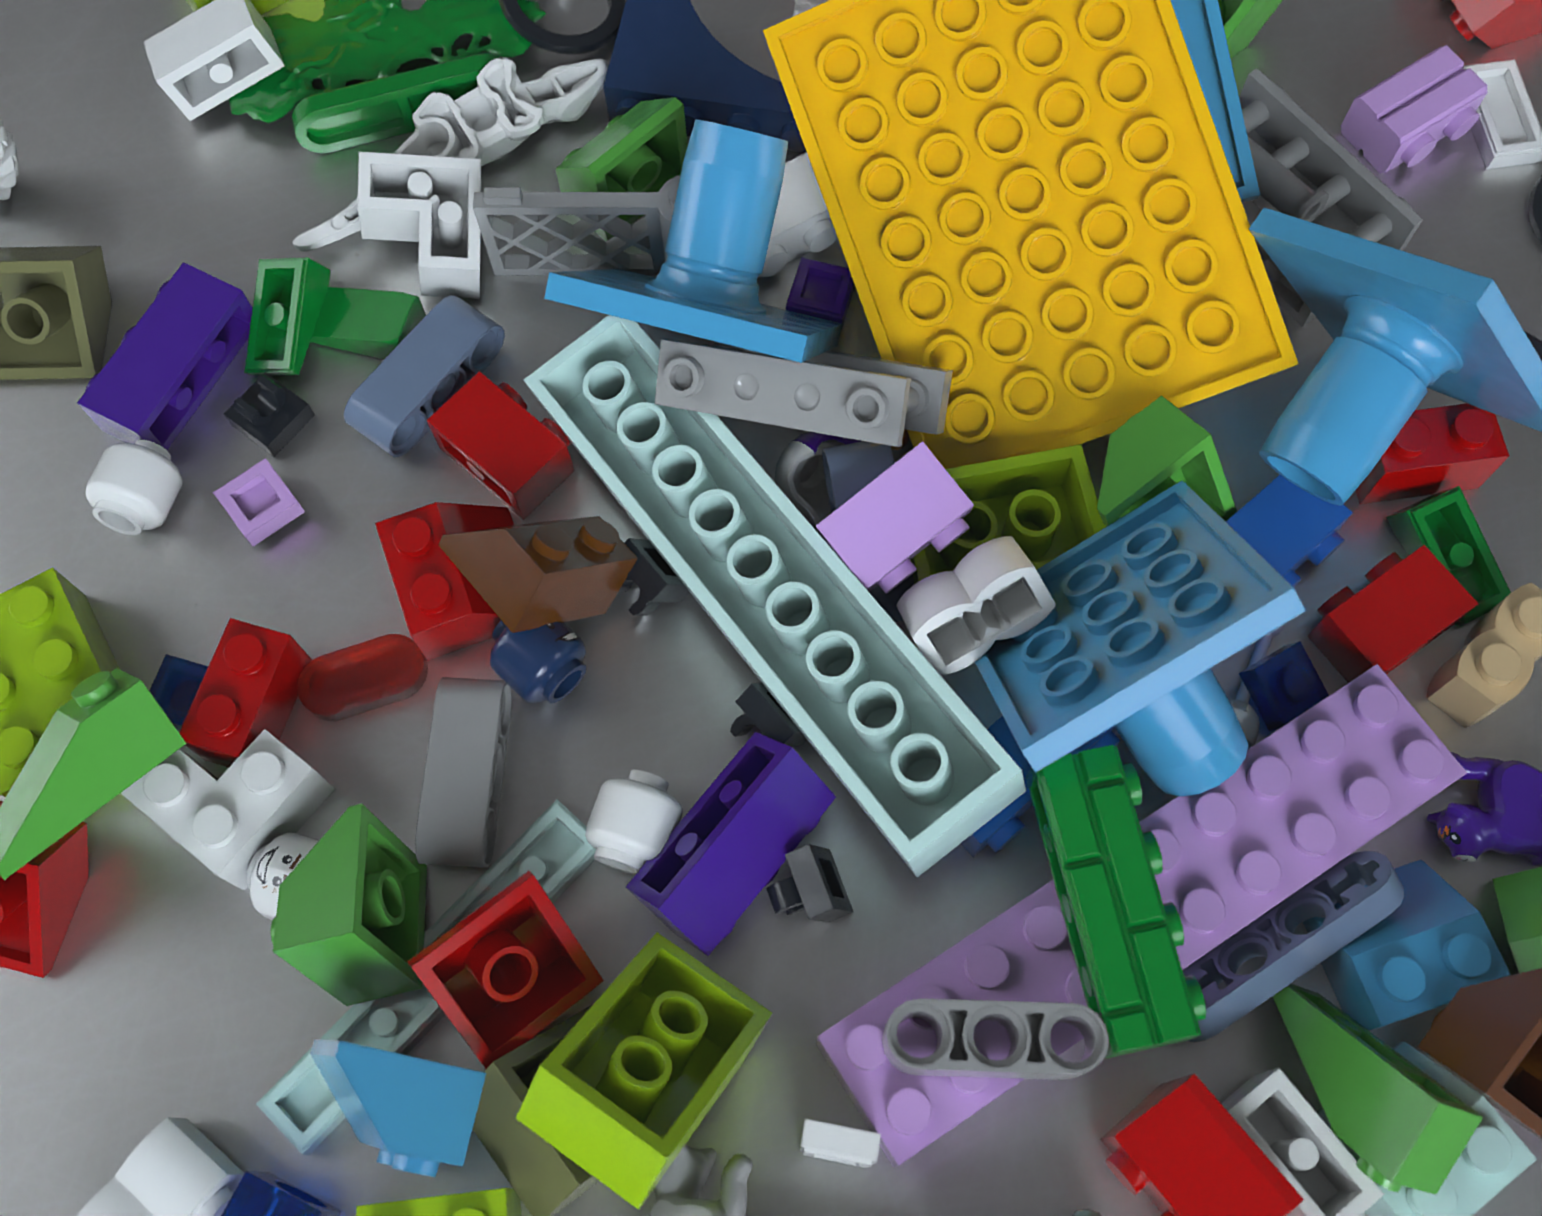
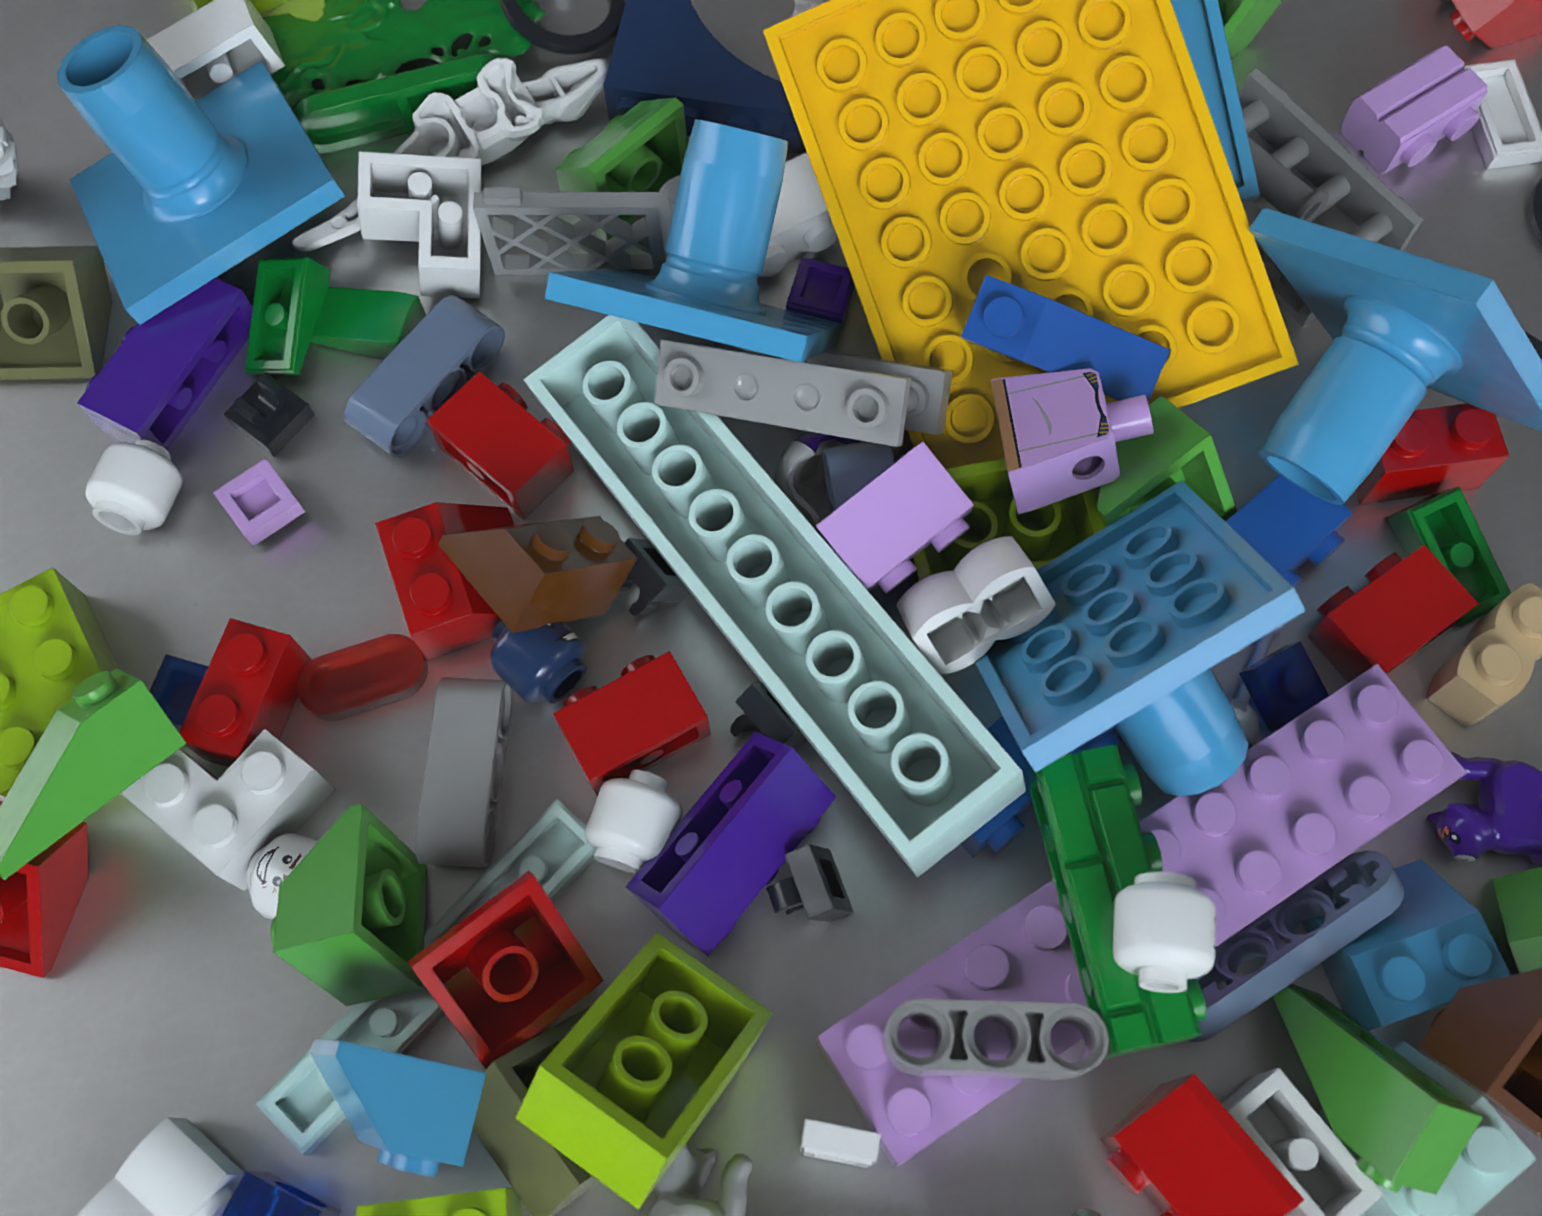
(185, 177): none -> dark azure piece
(632, 720): none -> red brick
(1062, 339): none -> blue slope
(1062, 433): none -> lavender torso
(1164, 931): none -> white head

